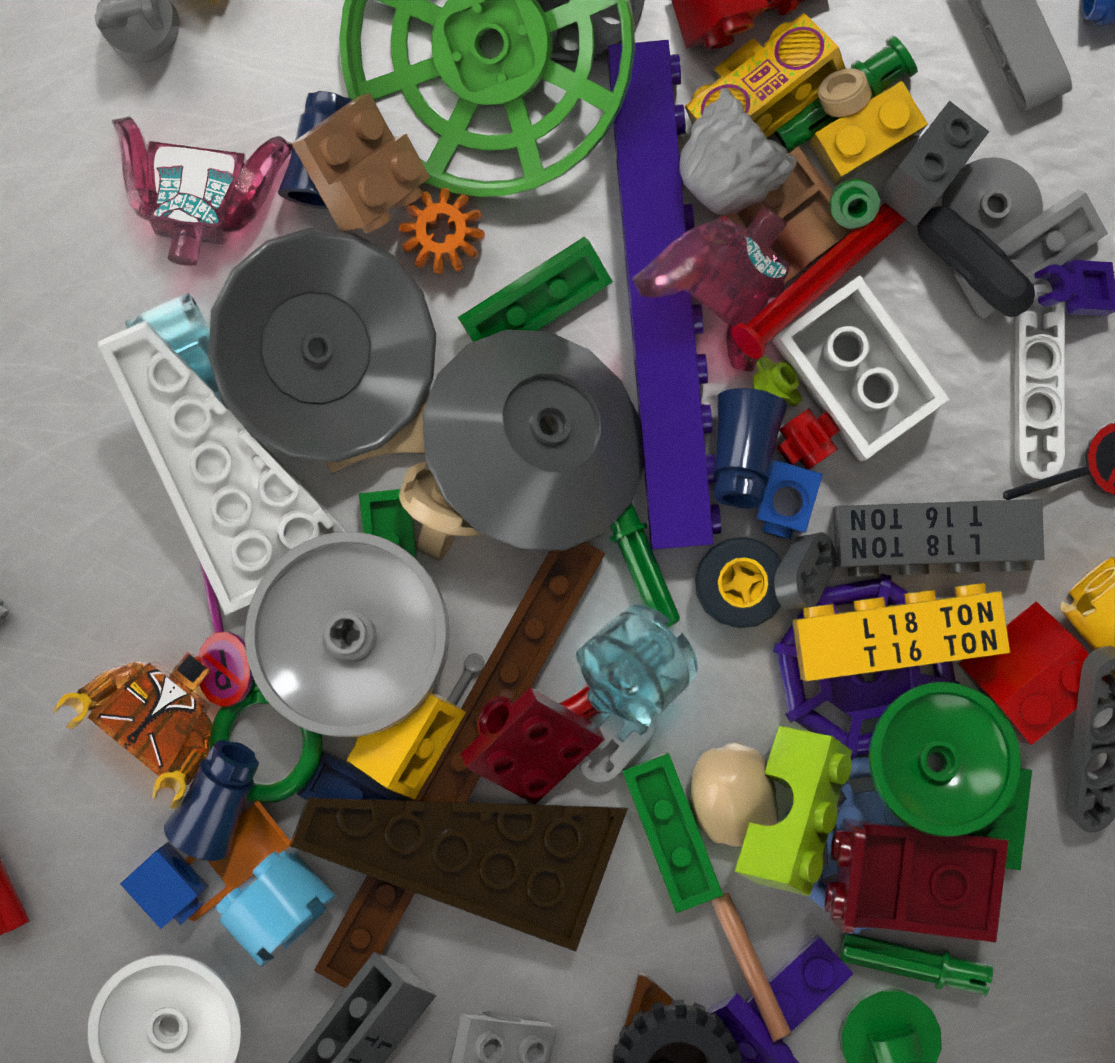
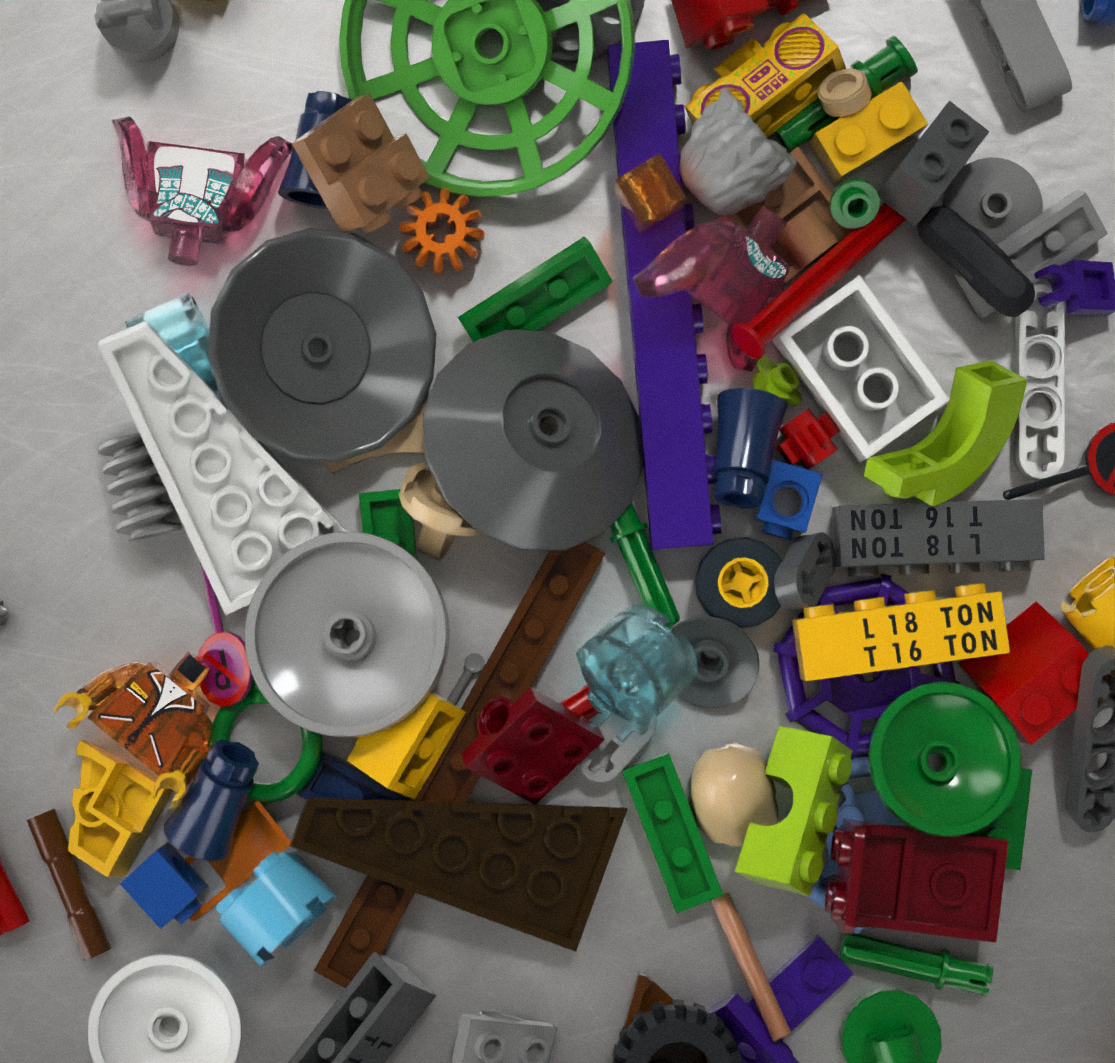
(80, 912): none -> reddish brown piece
(112, 810): none -> yellow slope
(138, 487): none -> light grey piece
(649, 193): none -> clear orange brick
(724, 678): none -> dark grey dish
(963, 443): none -> lime arch

